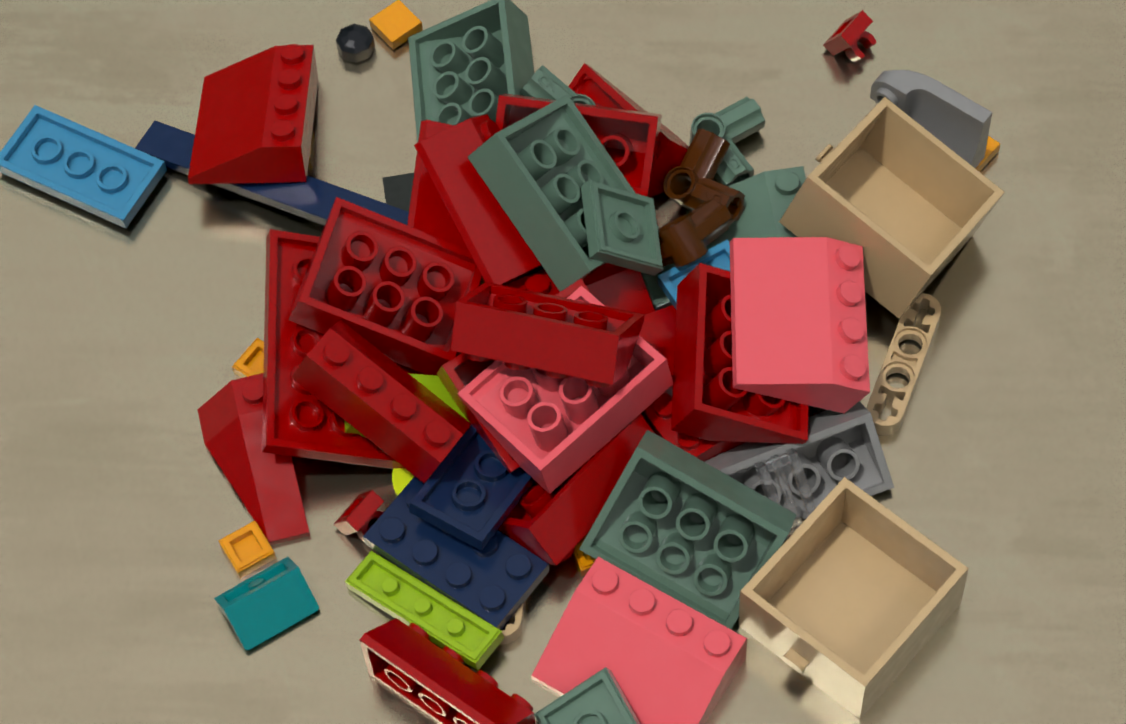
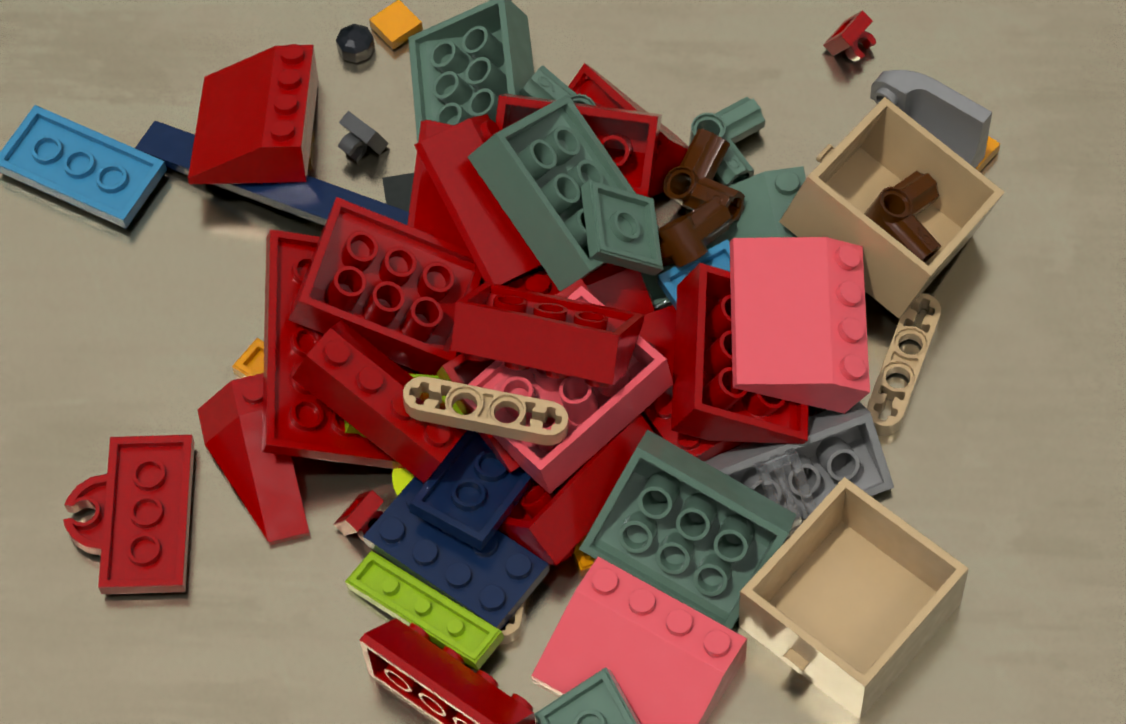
(138, 514): none -> red plate
(247, 549): light orange tile -> none
(267, 603): teal panel -> none
(359, 138): none -> dark grey tile
(483, 418): none -> tan beam
(896, 211): none -> reddish brown piece

